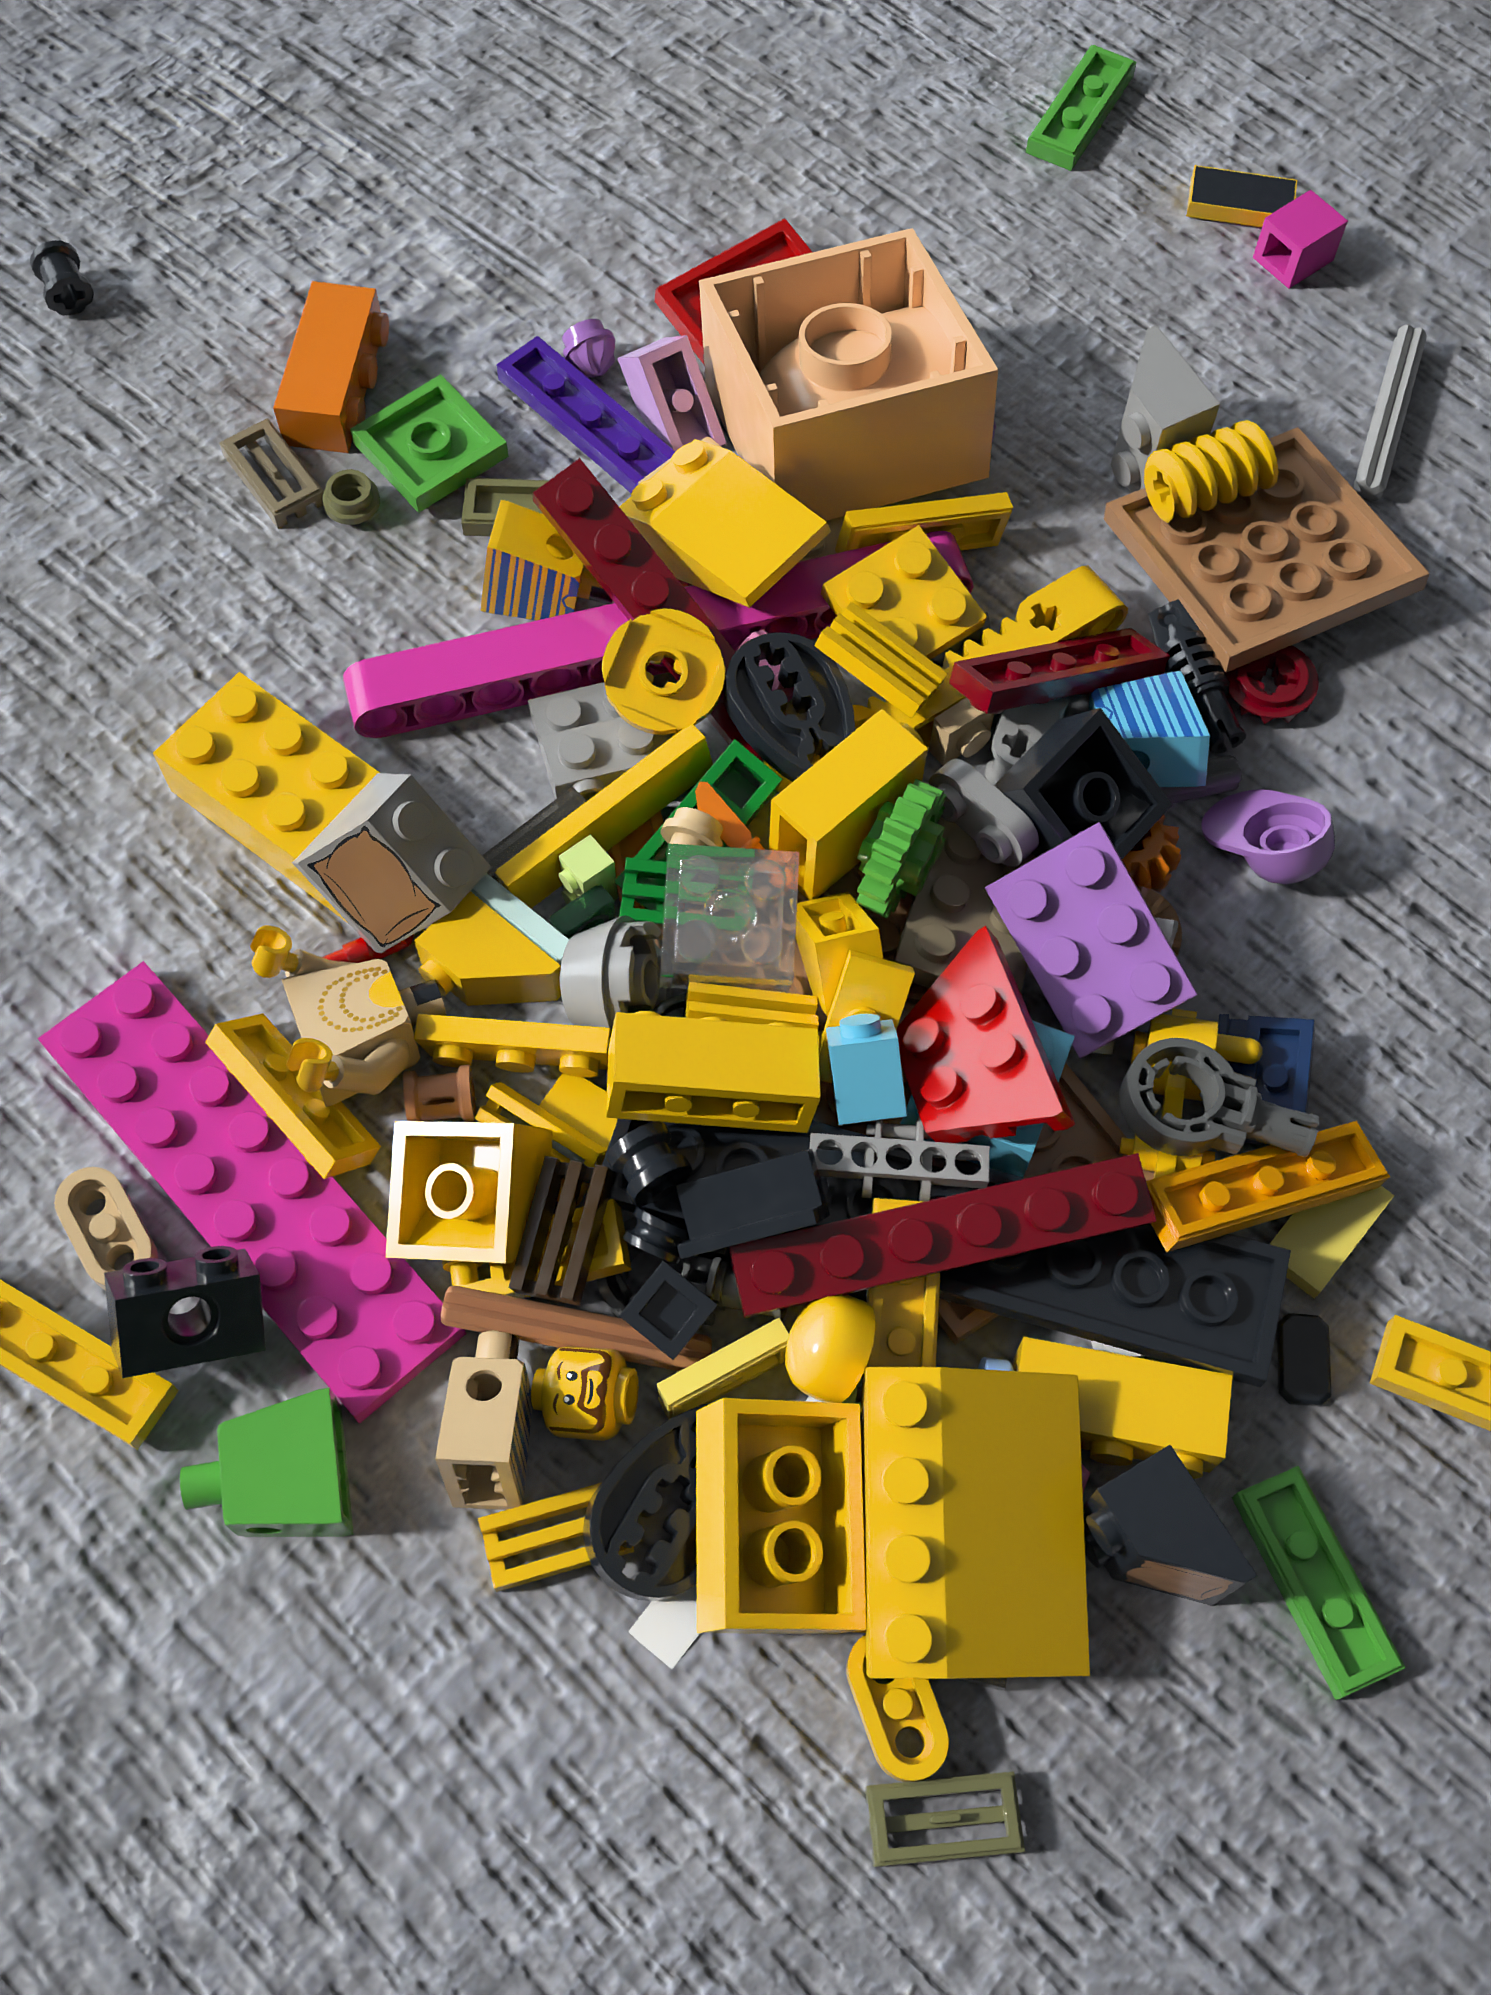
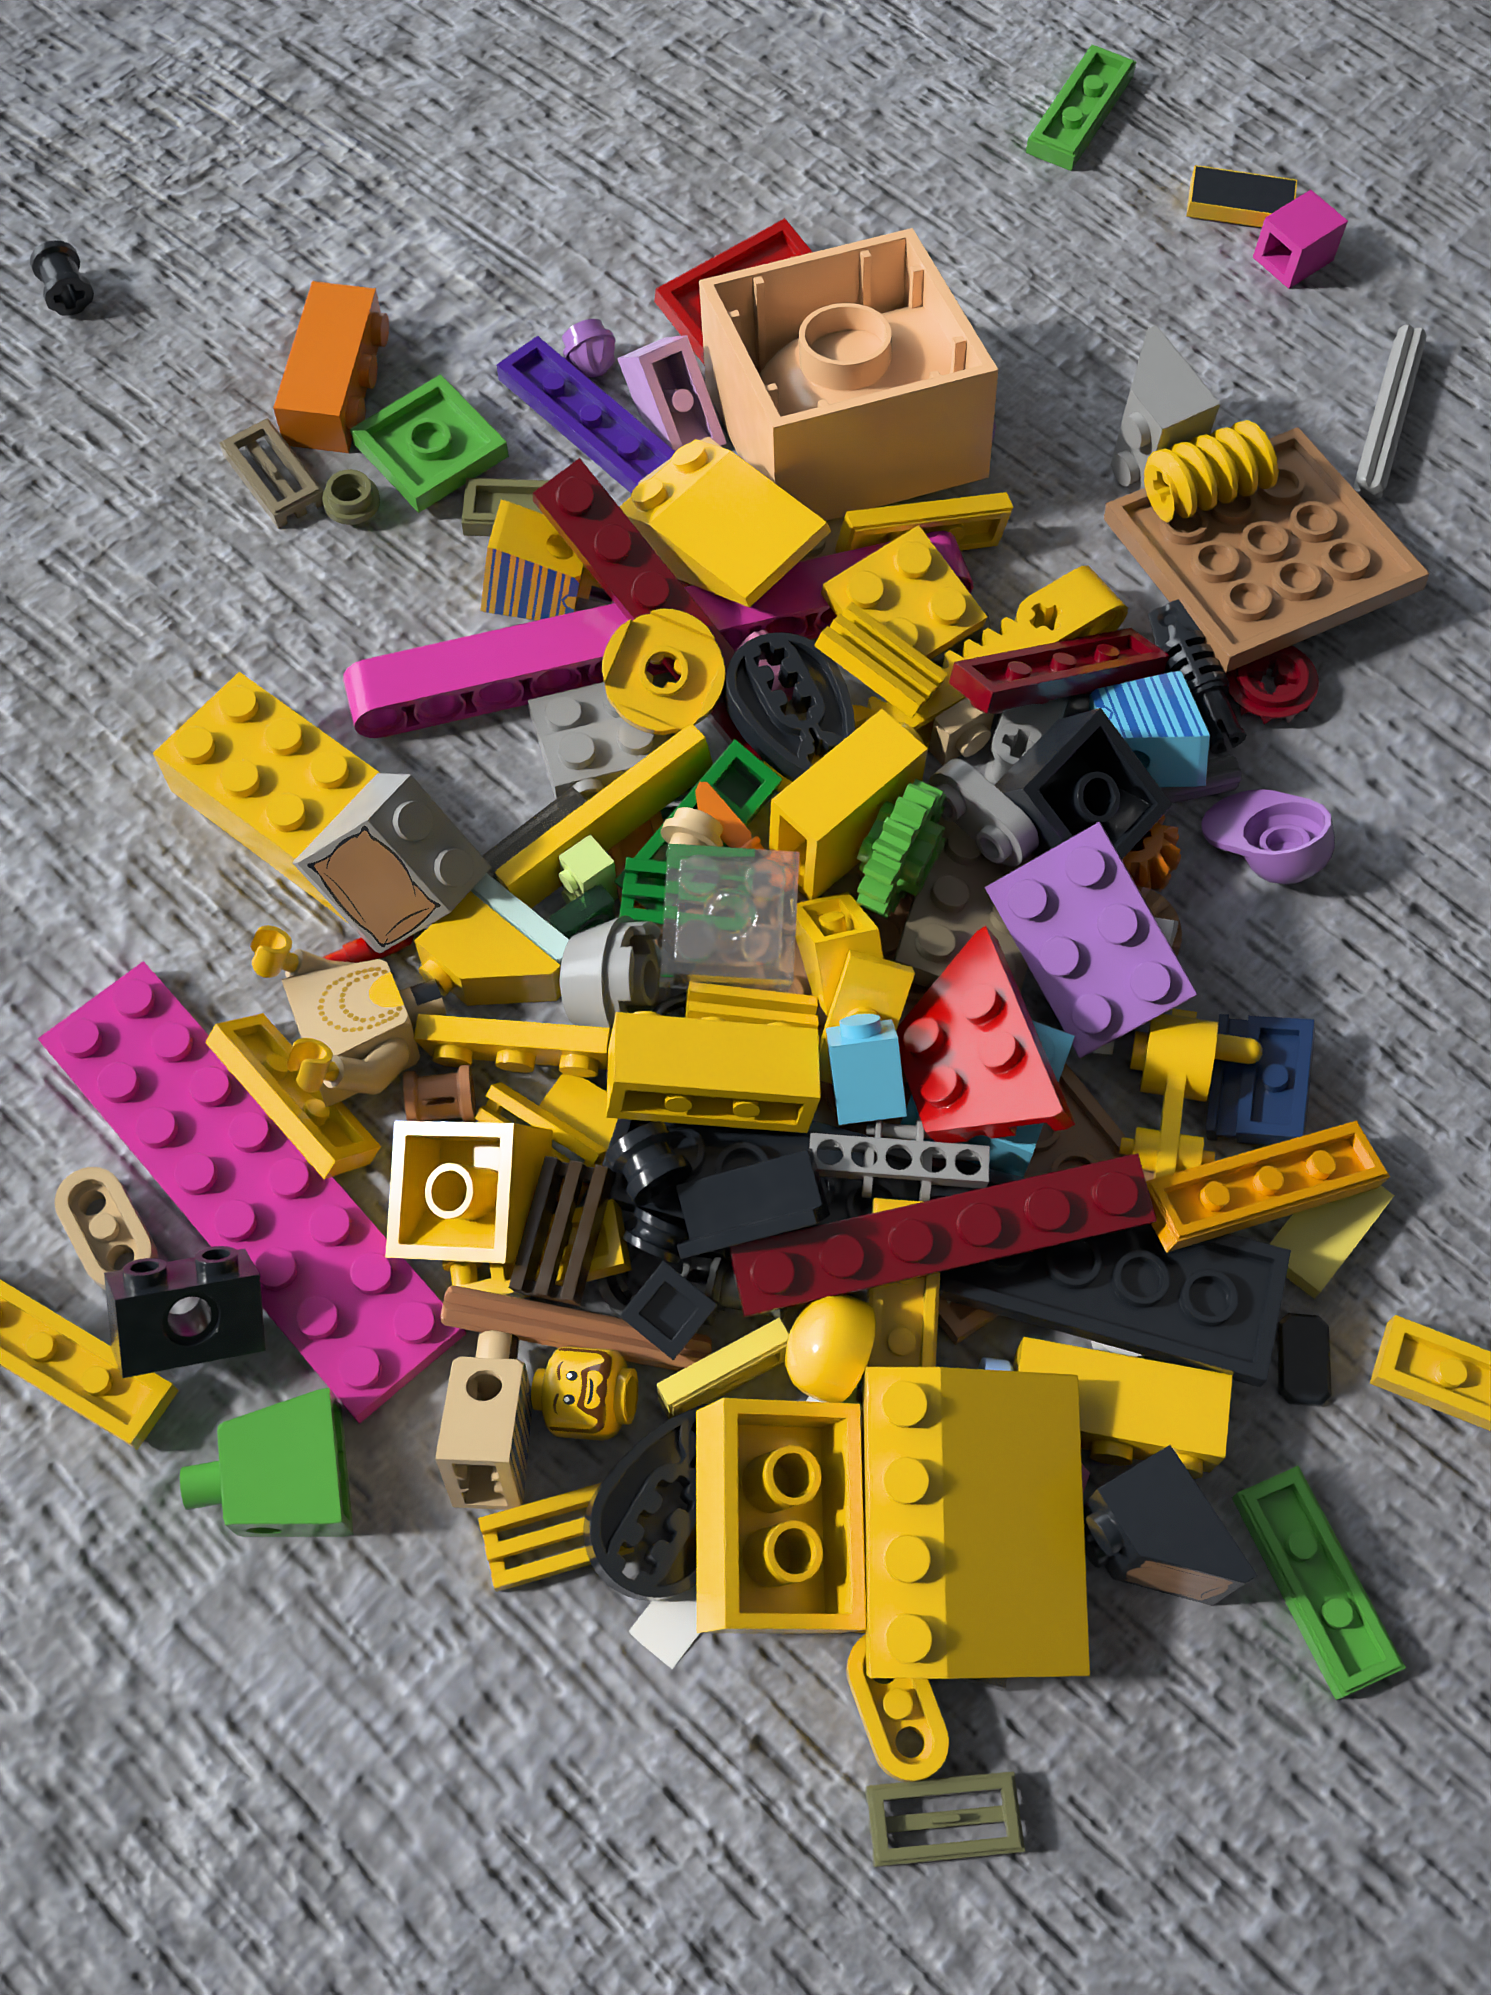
(1230, 1103): dark grey pin -> none

